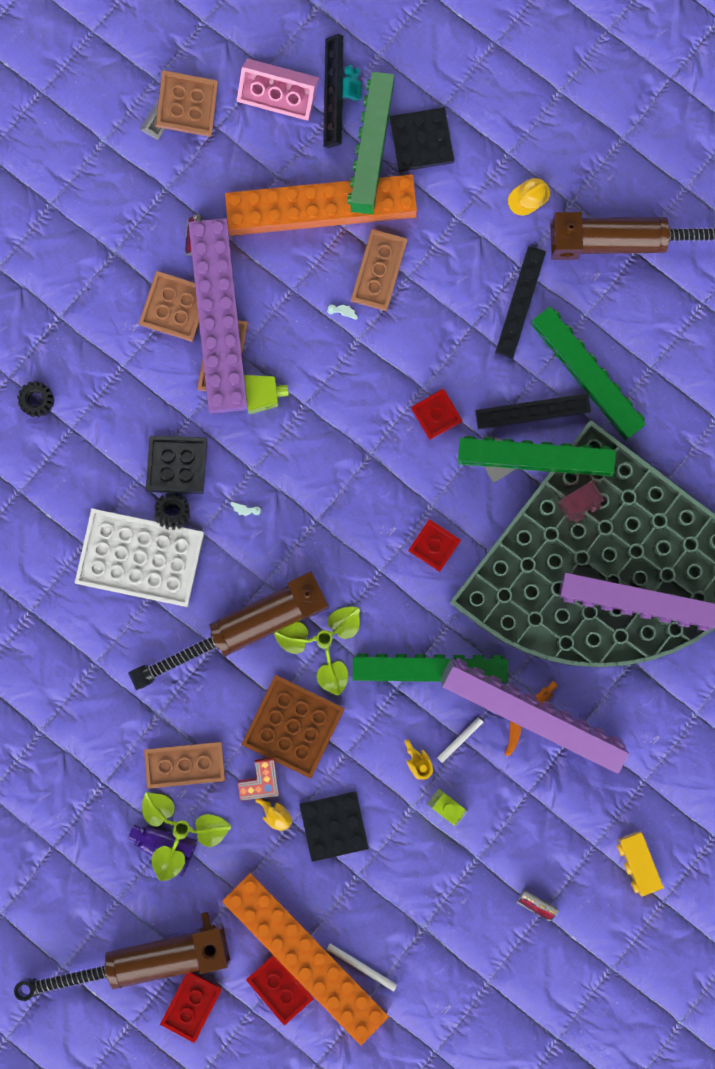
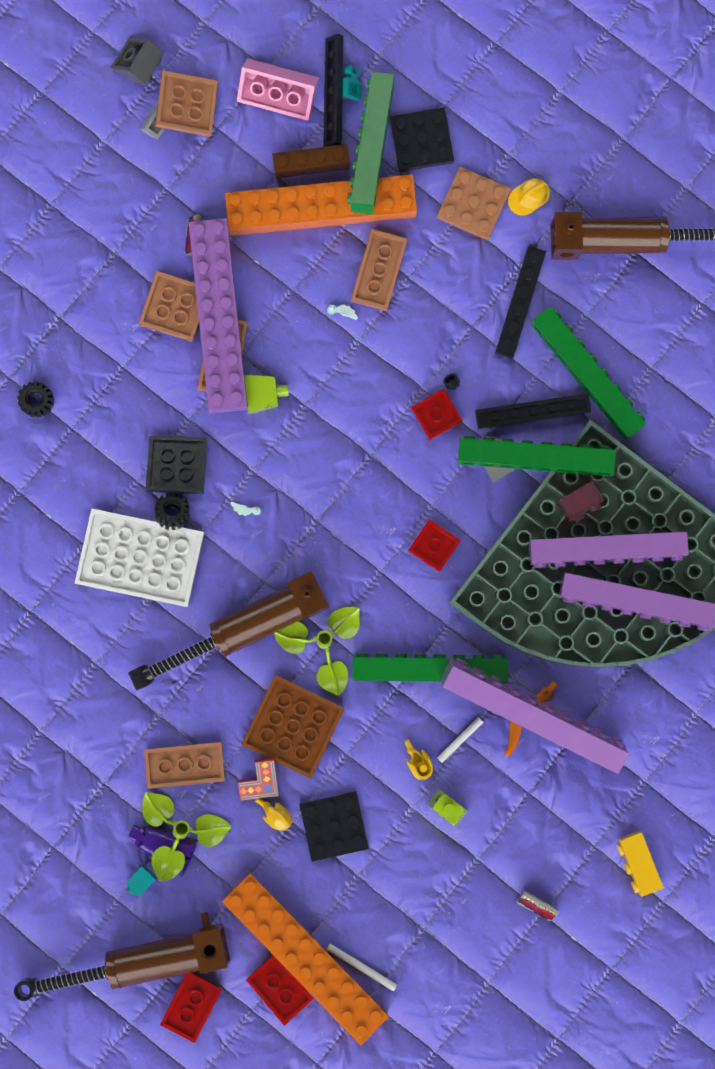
(137, 60): none -> dark grey slope
(140, 881): none -> teal brick
(311, 161): none -> reddish brown brick
(451, 381): none -> black hinge
(473, 203): none -> nougat plate
(608, 548): none -> medium lavender brick

